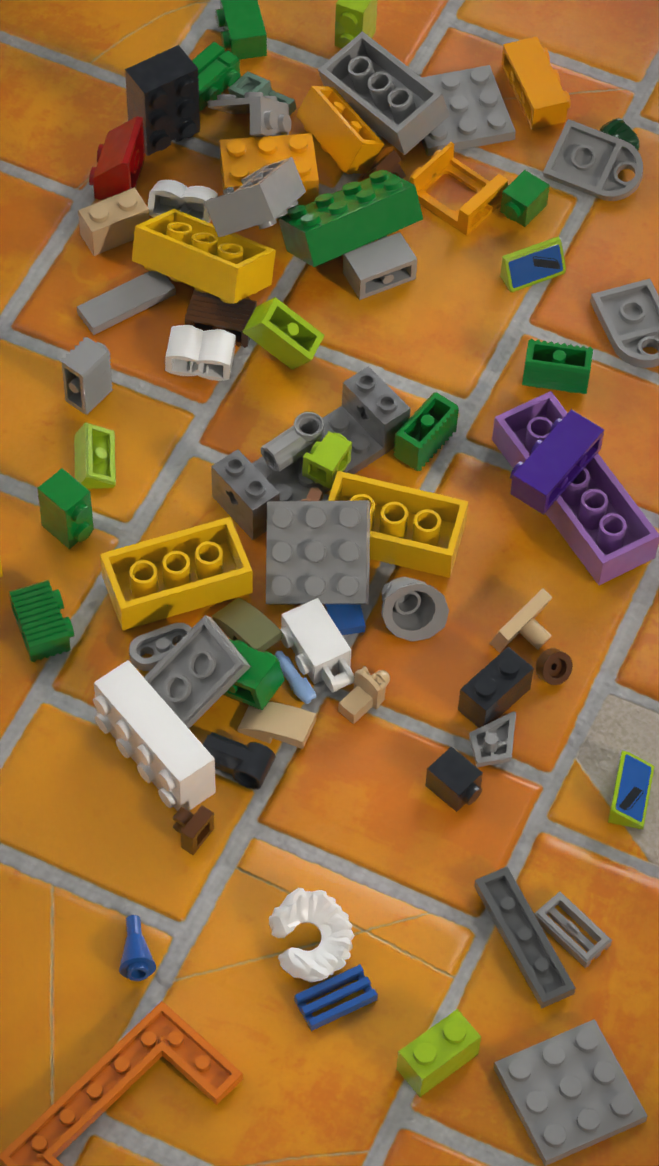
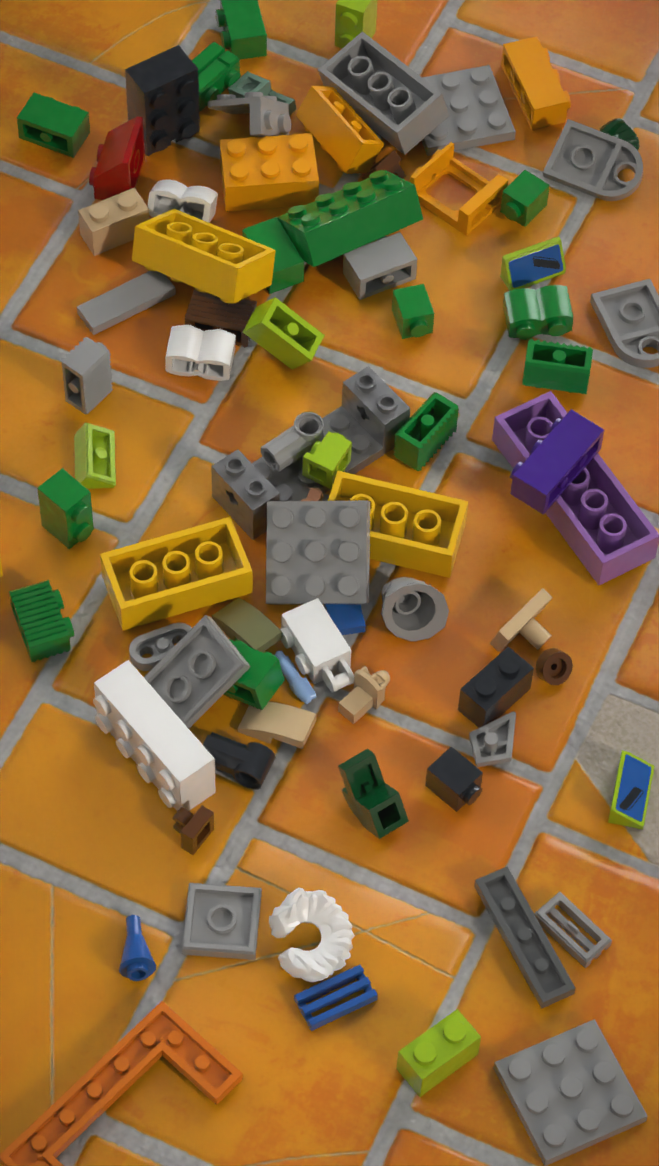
(53, 124): none -> green brick
(221, 921): none -> light grey tile
(259, 200): light grey wedge -> none
(288, 262): none -> green brick
(369, 797): none -> dark green brick
(413, 311): none -> green brick
(538, 311): none -> green brick

